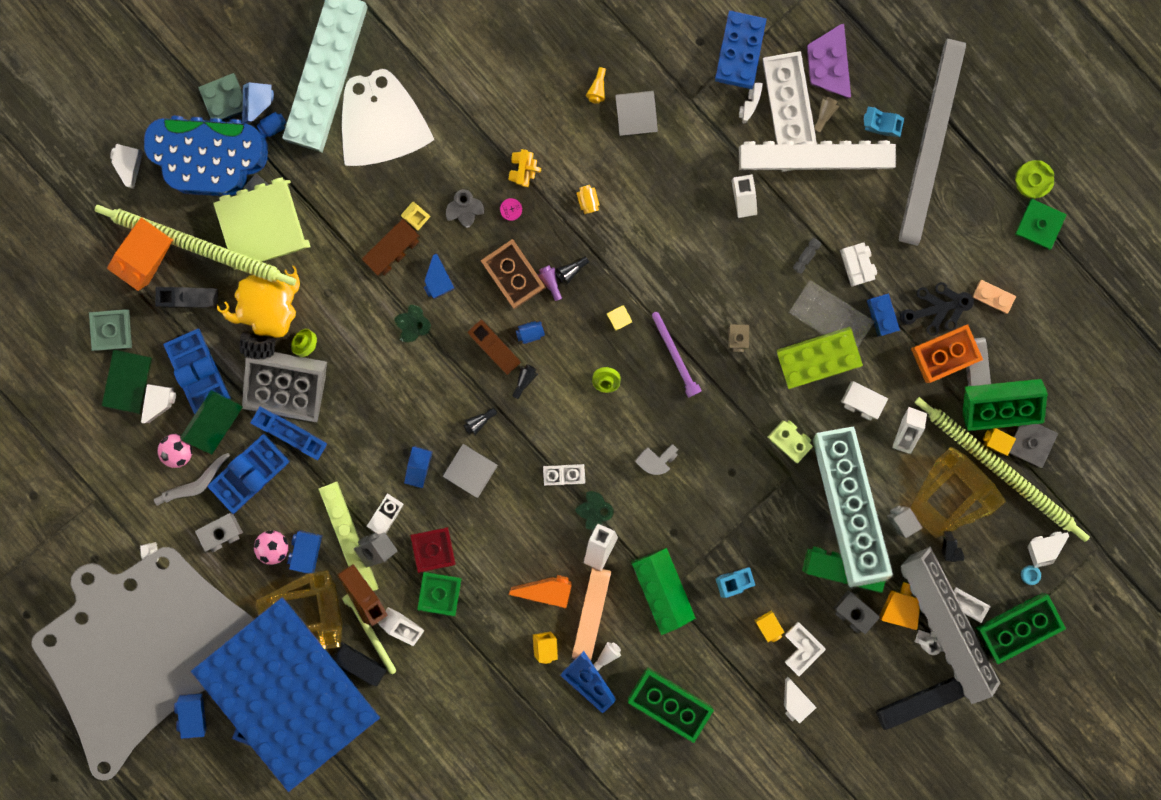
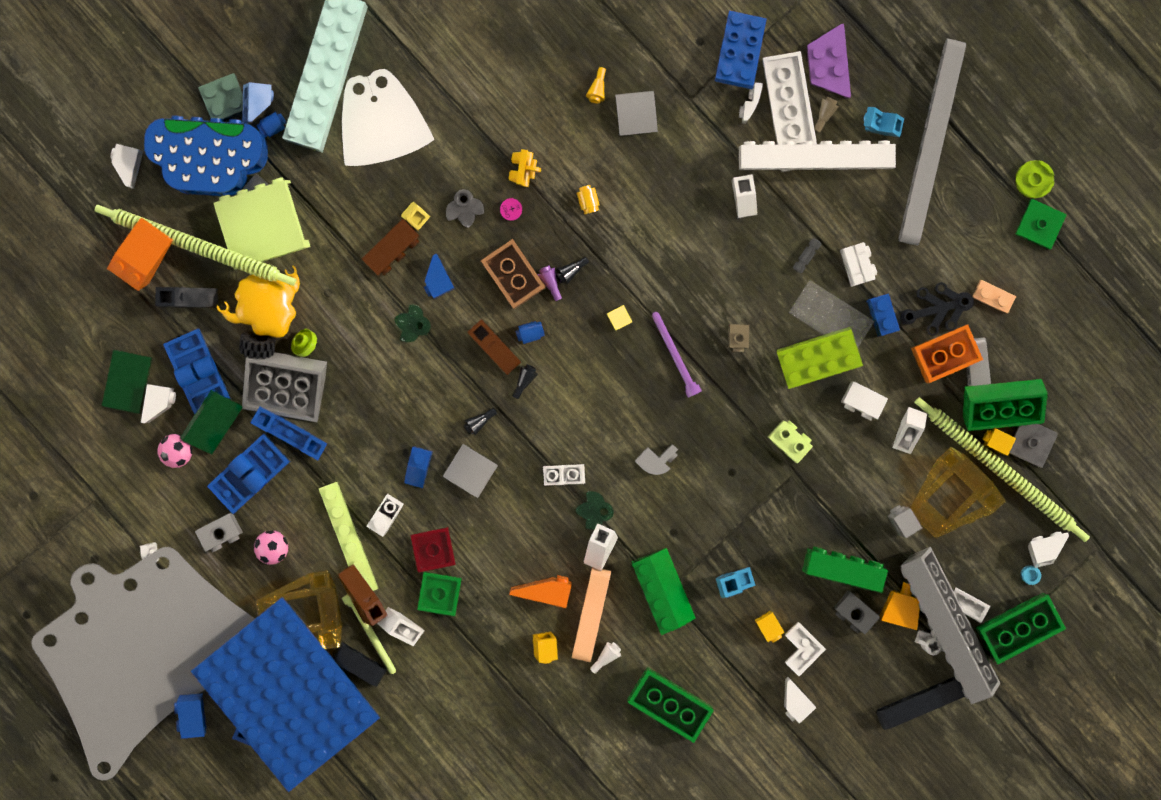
(110, 330): sand green plate -> none
(195, 487): light grey piece -> none
(305, 551): blue brick -> none
(375, 549): dark grey brick -> none
(588, 682): blue wing -> none
(606, 379): lime plate -> none
(852, 507): light aqua brick -> none
(949, 548): black bracket -> none

